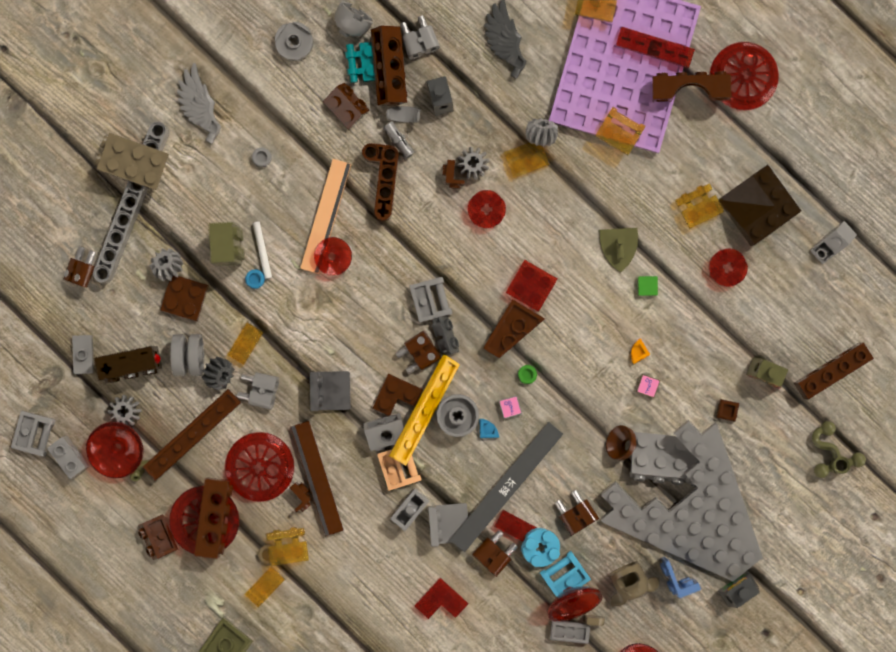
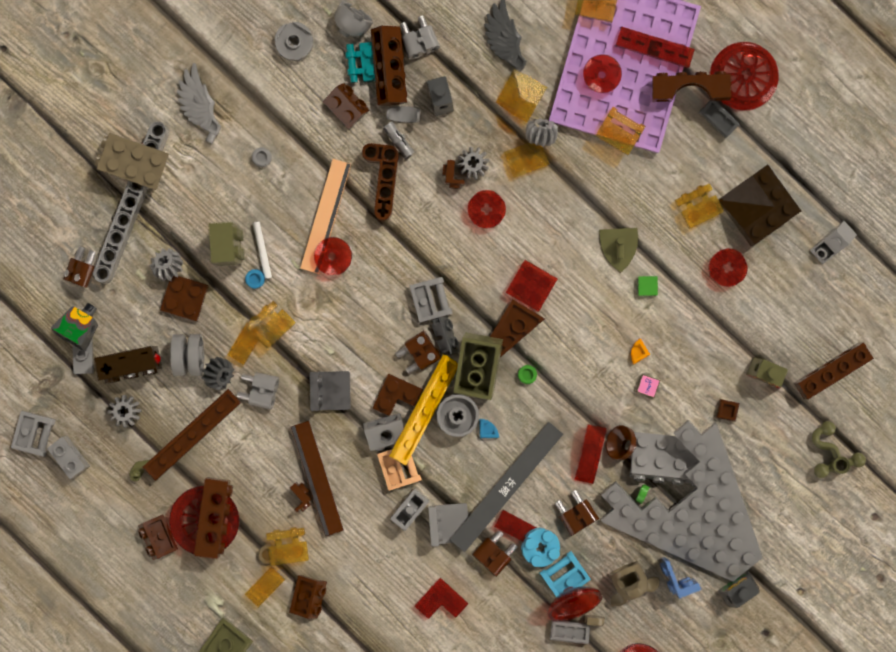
(77, 326): none -> torso
(106, 457): clear red dish -> none
(274, 329): none -> clear yellow plate
(285, 469): clear red piece -> none
(308, 597): none -> reddish brown bracket
(478, 366): none -> olive brick
(510, 407): bright pink tile -> none
(521, 95): none -> clear yellow slope
(590, 453): none -> clear red slope
(604, 64): none -> clear red dish
(642, 494): none -> bright green tile
(719, 118): none -> dark grey plate

